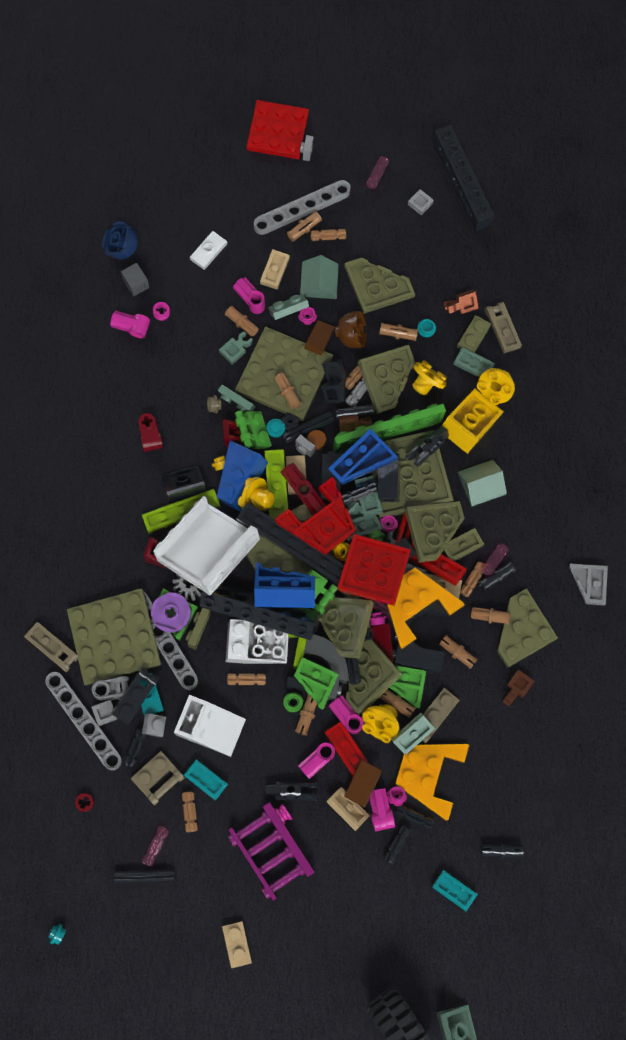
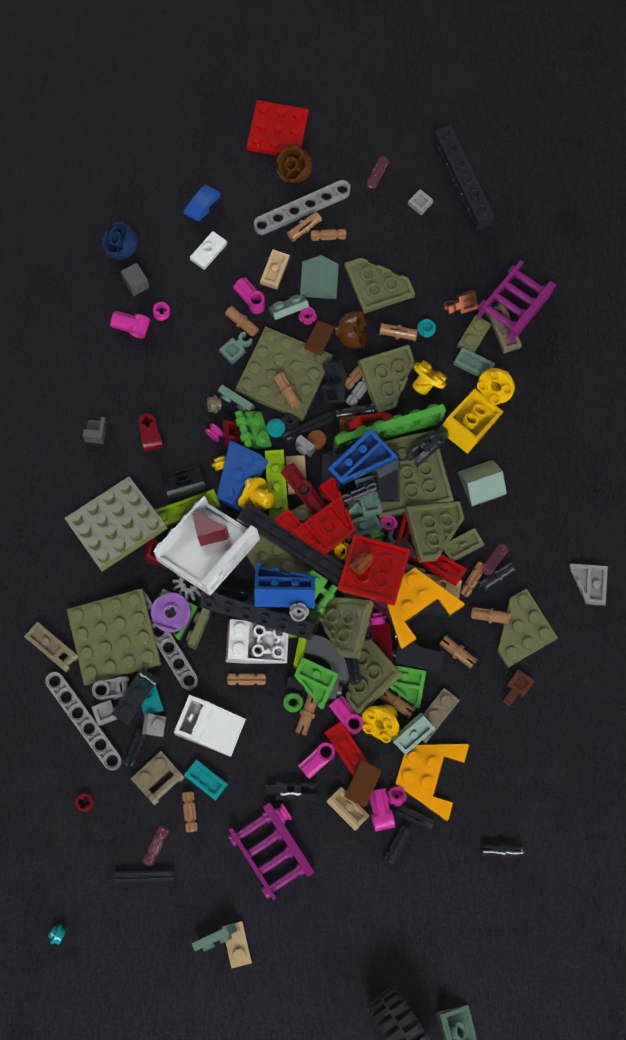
(95, 431): none -> dark grey panel
(115, 523): none -> olive plate
(200, 203): none -> blue slope
(208, 530): none -> slope
(208, 942): none -> sand green plate
(214, 432): none -> dark pink bush
(294, 164): none -> reddish brown cylinder
(298, 616): none -> light grey plate
(306, 148): light grey plate -> none
(358, 421): none -> red bar
(361, 563): none -> dark orange slope
(454, 890): teal plate -> none
(523, 315): none -> magenta fence

